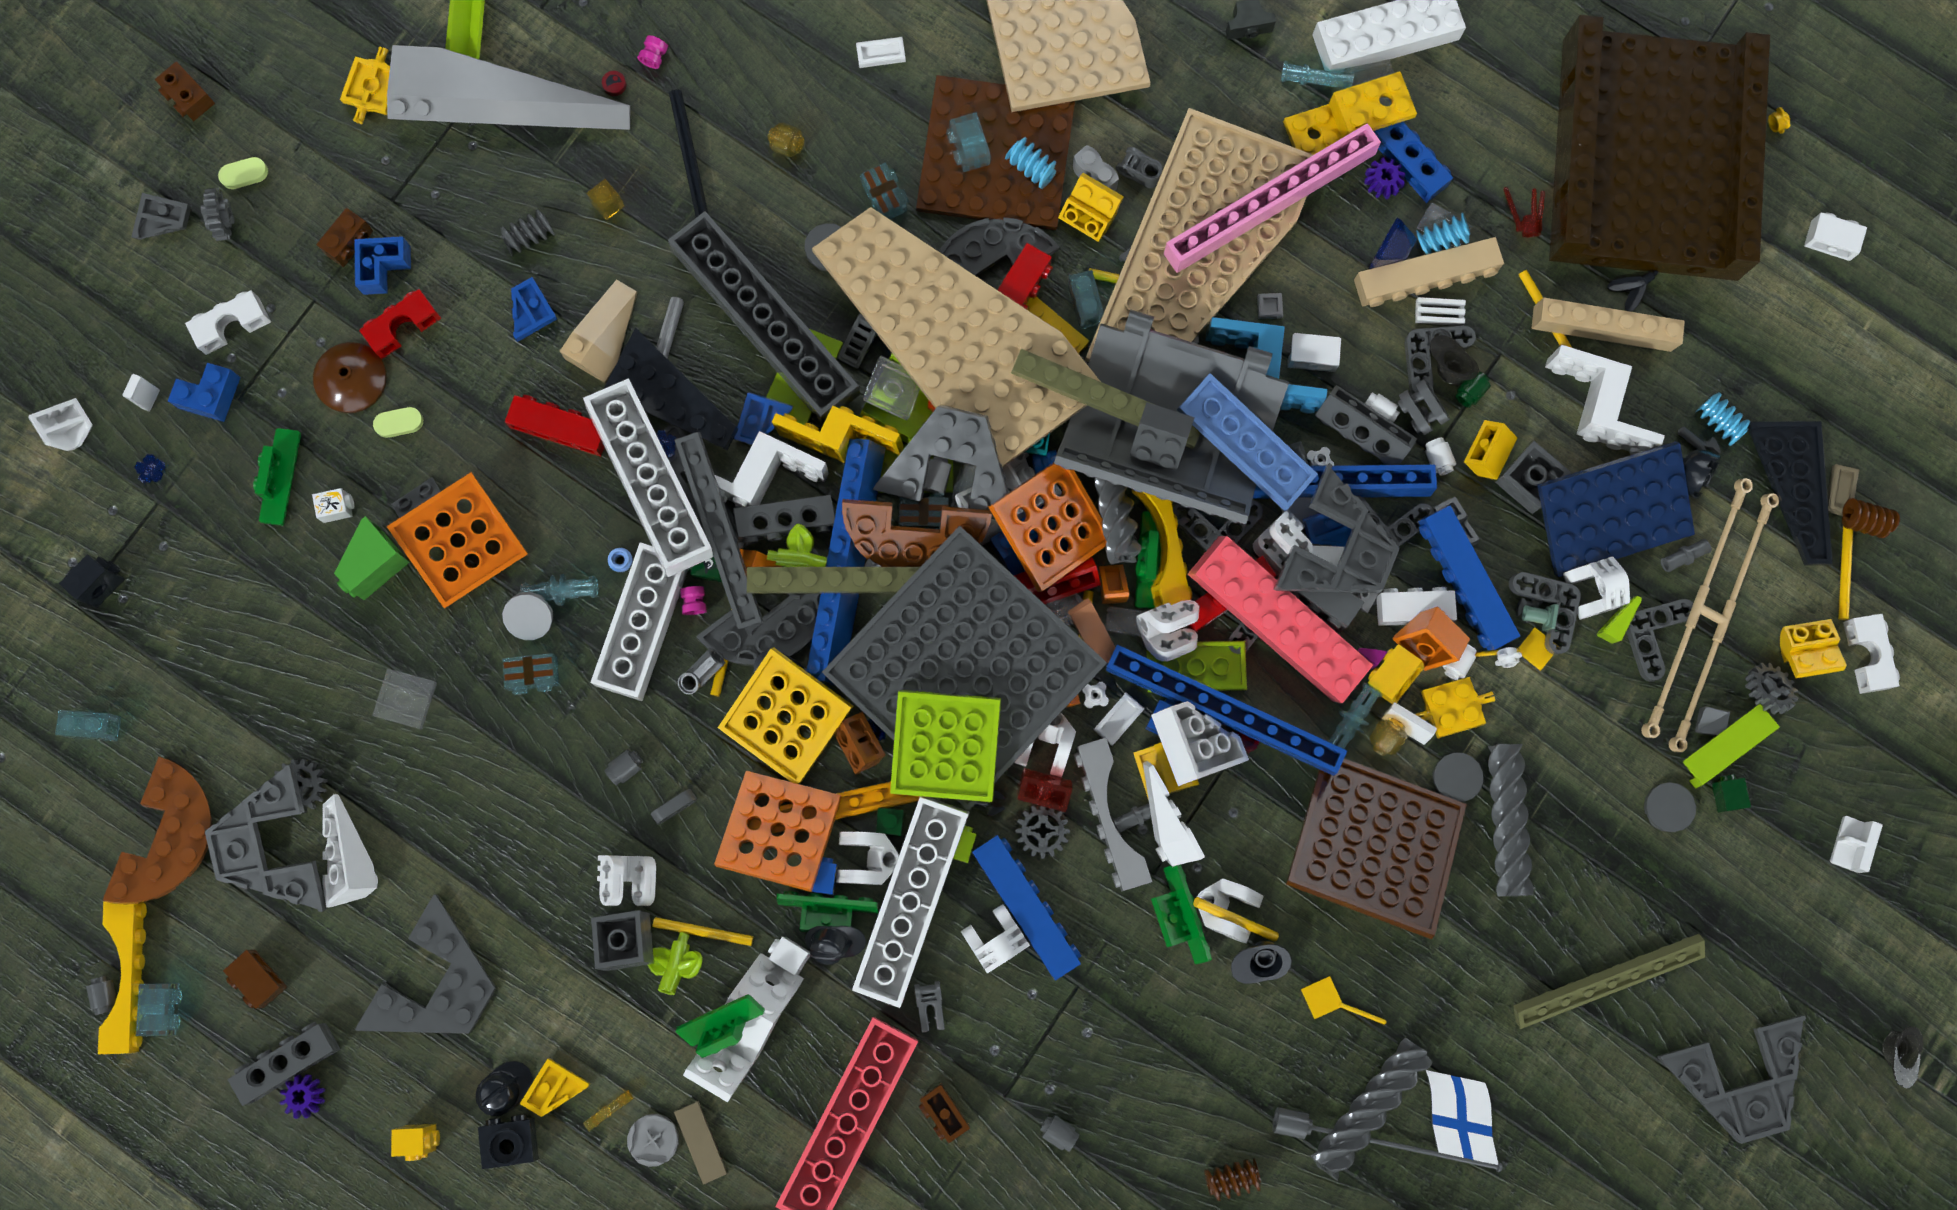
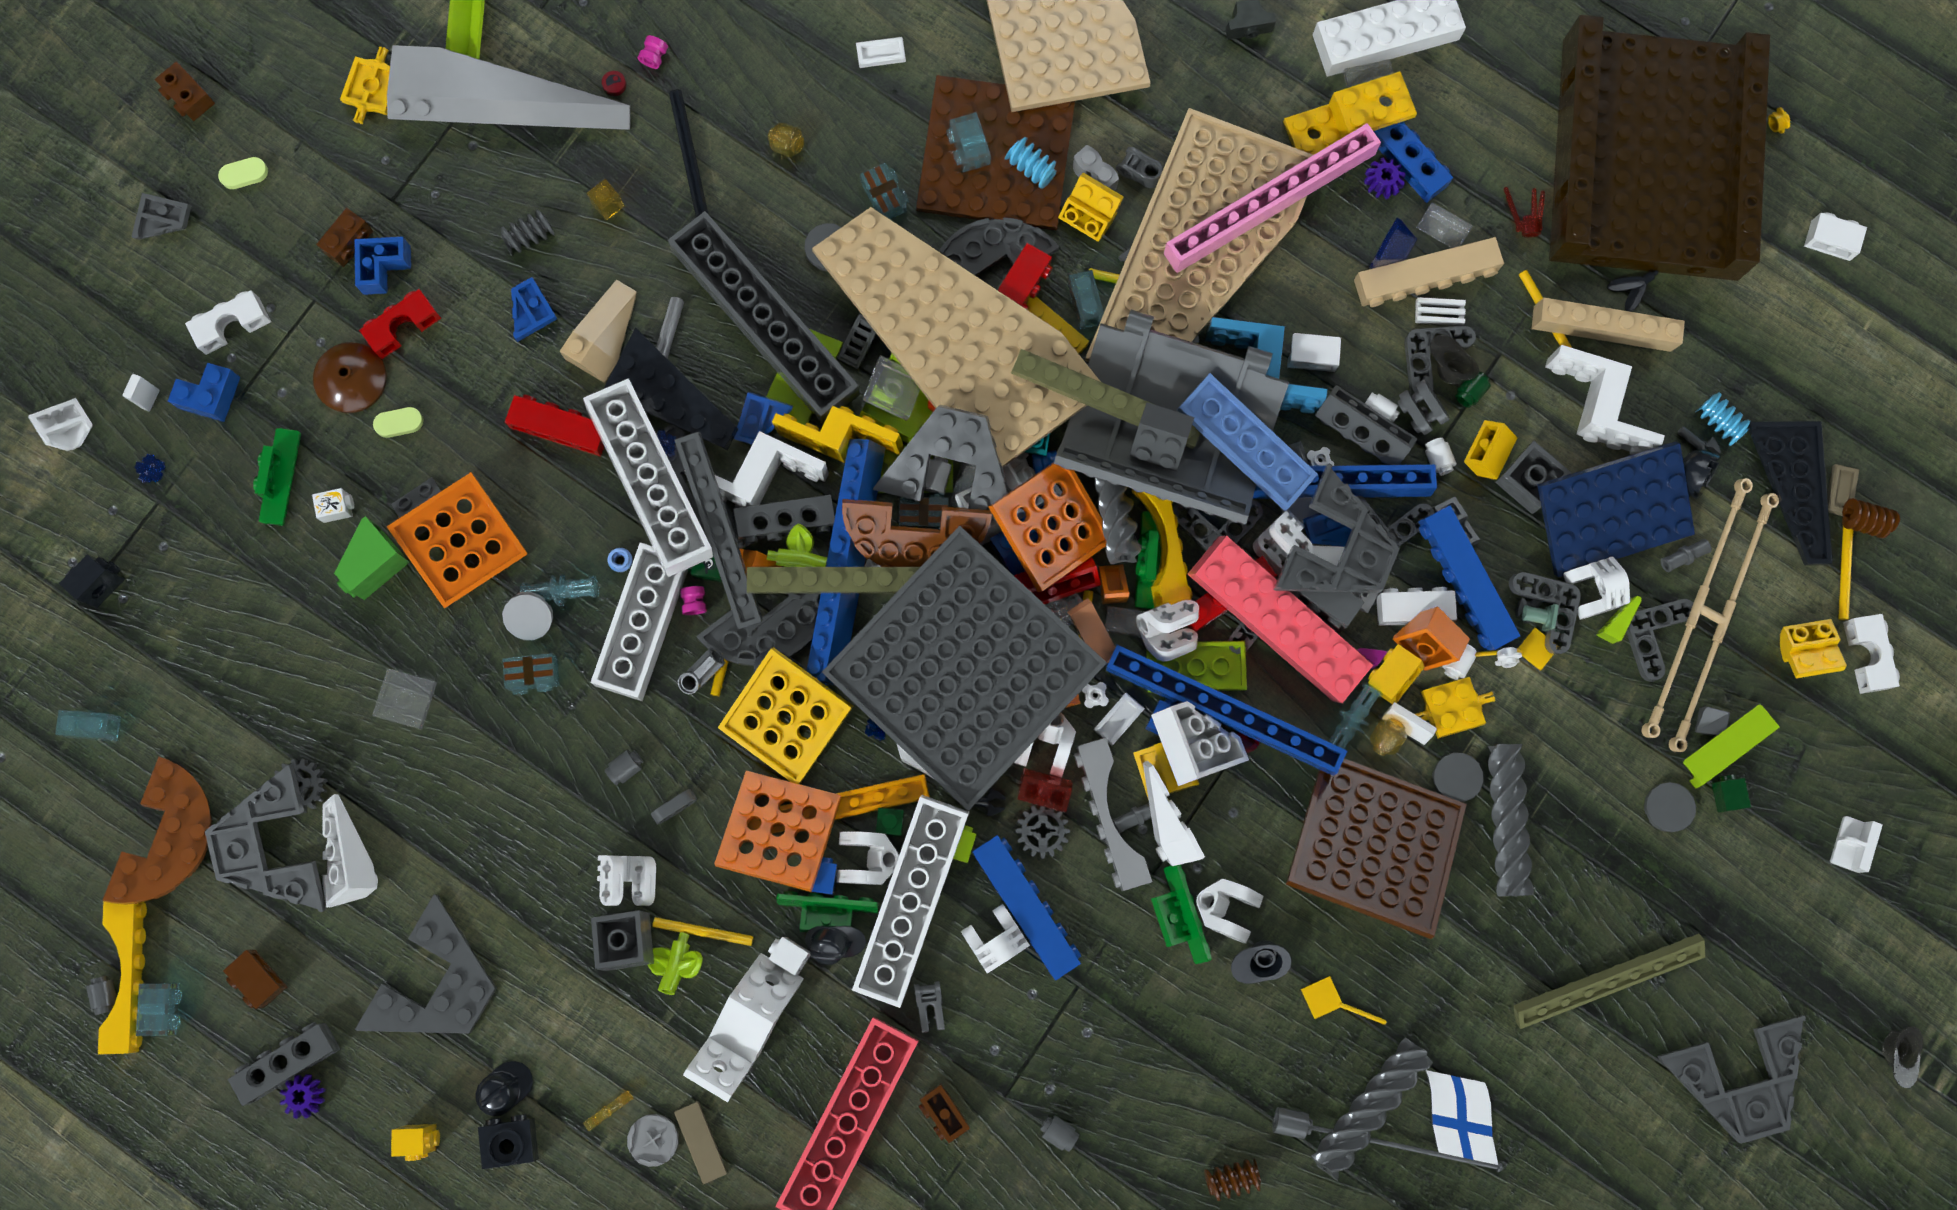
(217, 214): dark grey gear -> none
(552, 1088): yellow wing -> none
(720, 1026): green bracket -> none
(859, 743): dark orange brick -> none
(945, 745): lime piece -> none
(1237, 919): yellow bar -> none
(1270, 306): light grey tile -> none
(1305, 75): clear light blue pin -> none
(1444, 235): medium azure piece -> none
(1771, 688): dark grey gear -> none

